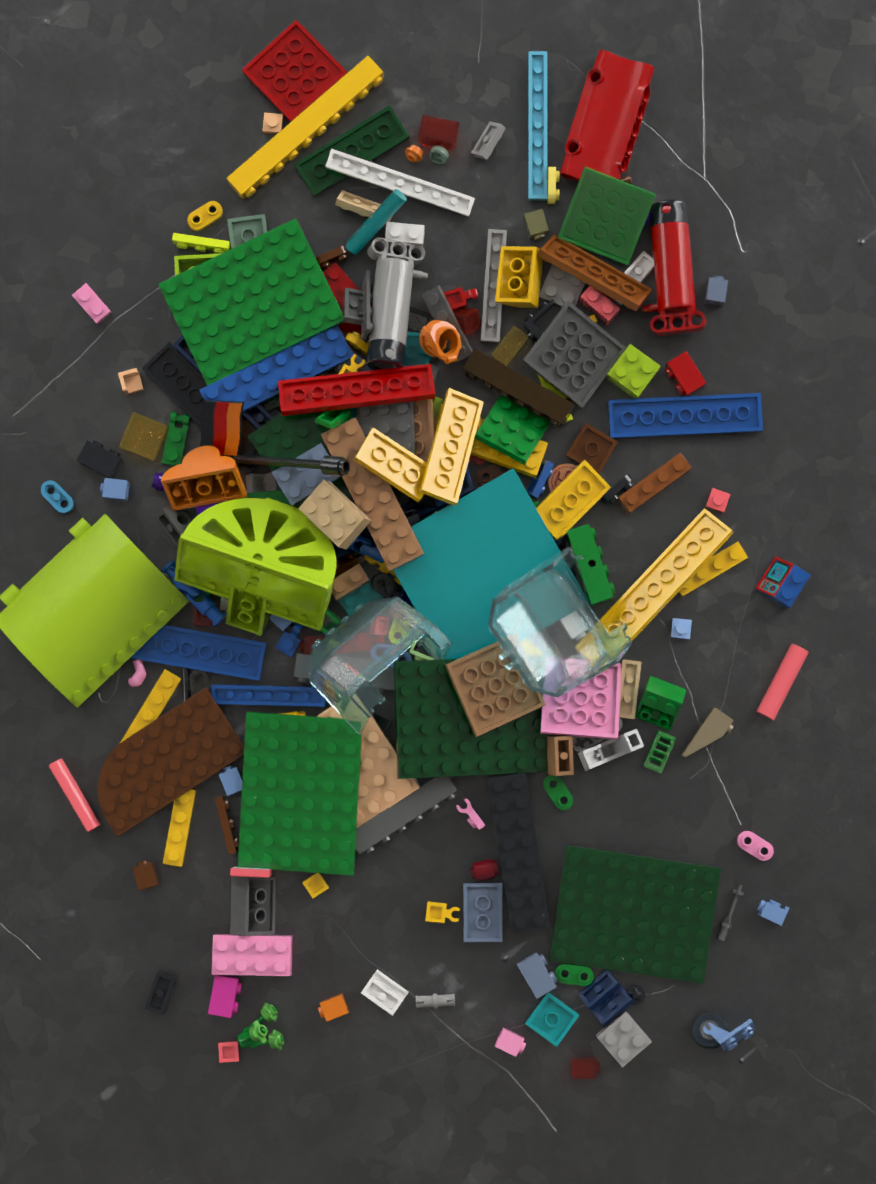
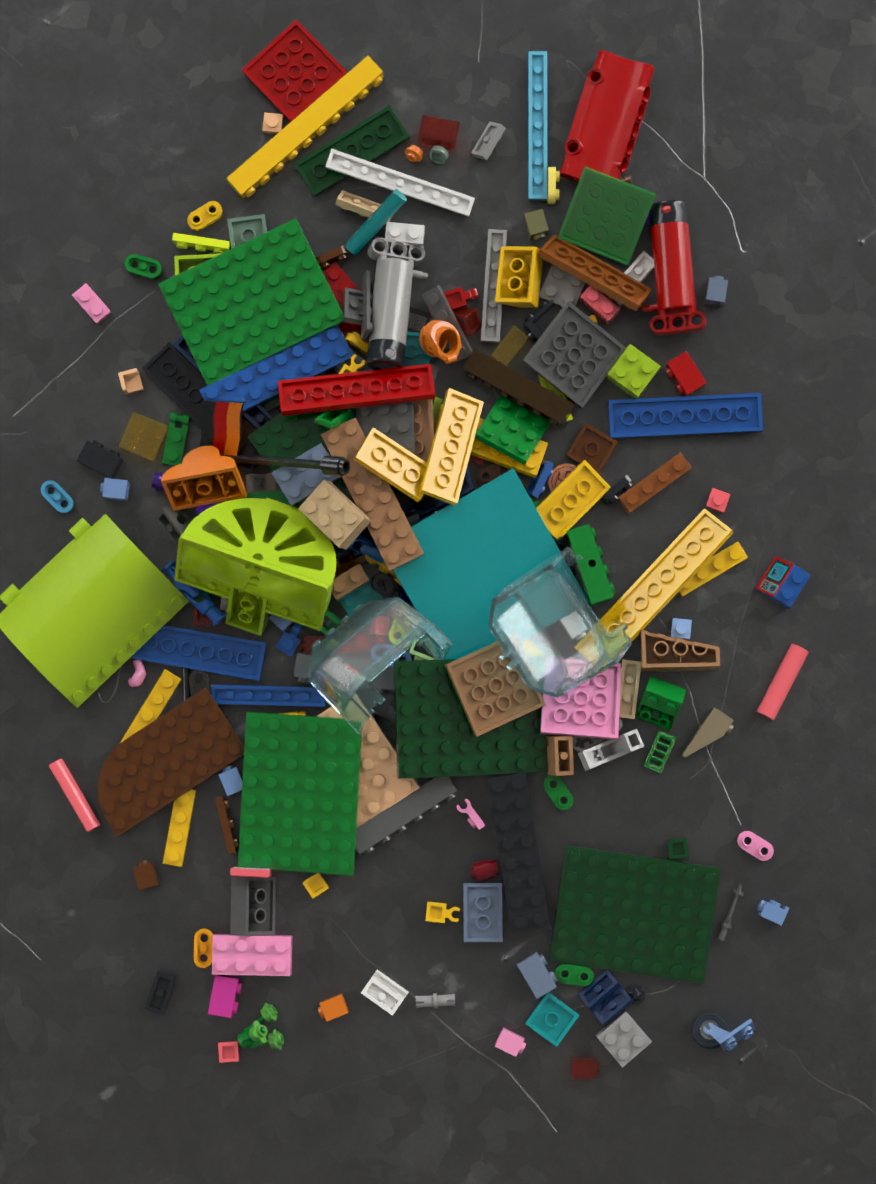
(144, 266): none -> green plate
(203, 948): none -> light orange plate
(671, 654): none -> medium nougat wedge
(677, 848): none -> dark green plate

